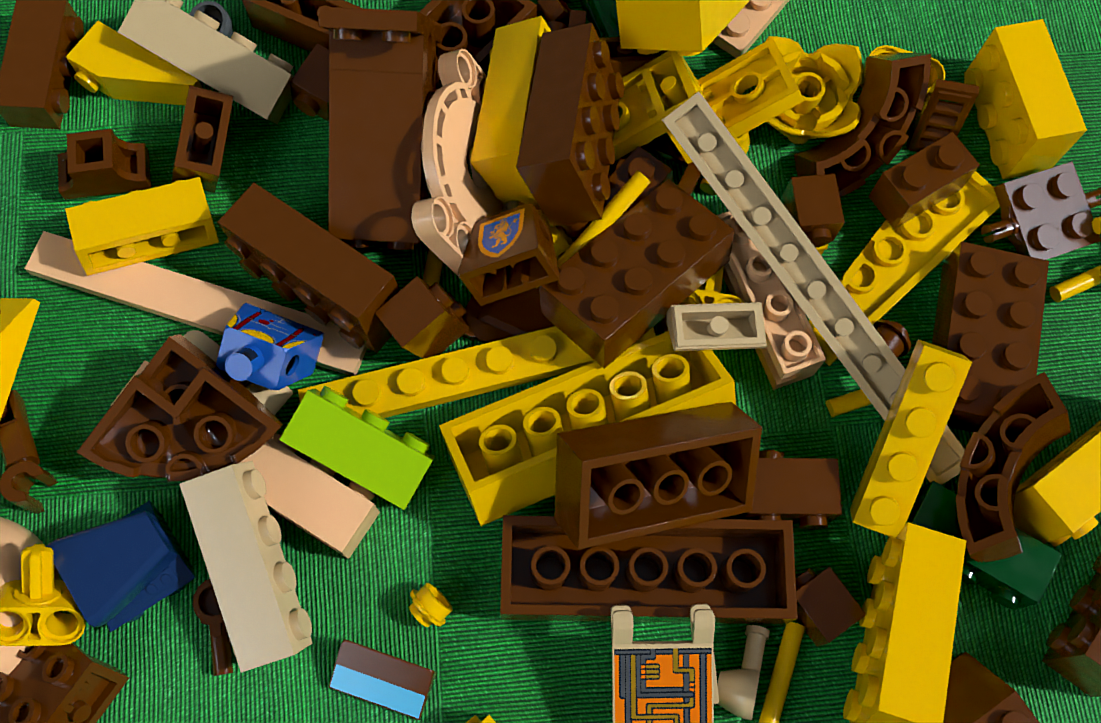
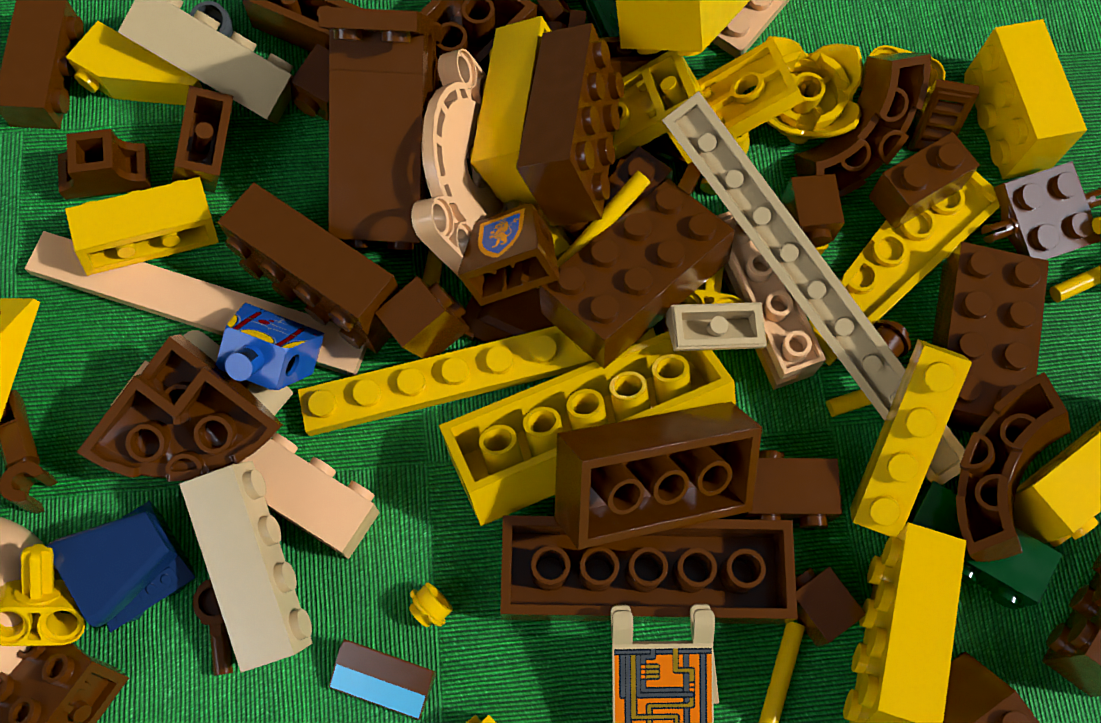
(358, 446): lime brick -> none
(739, 687): tan bar -> none

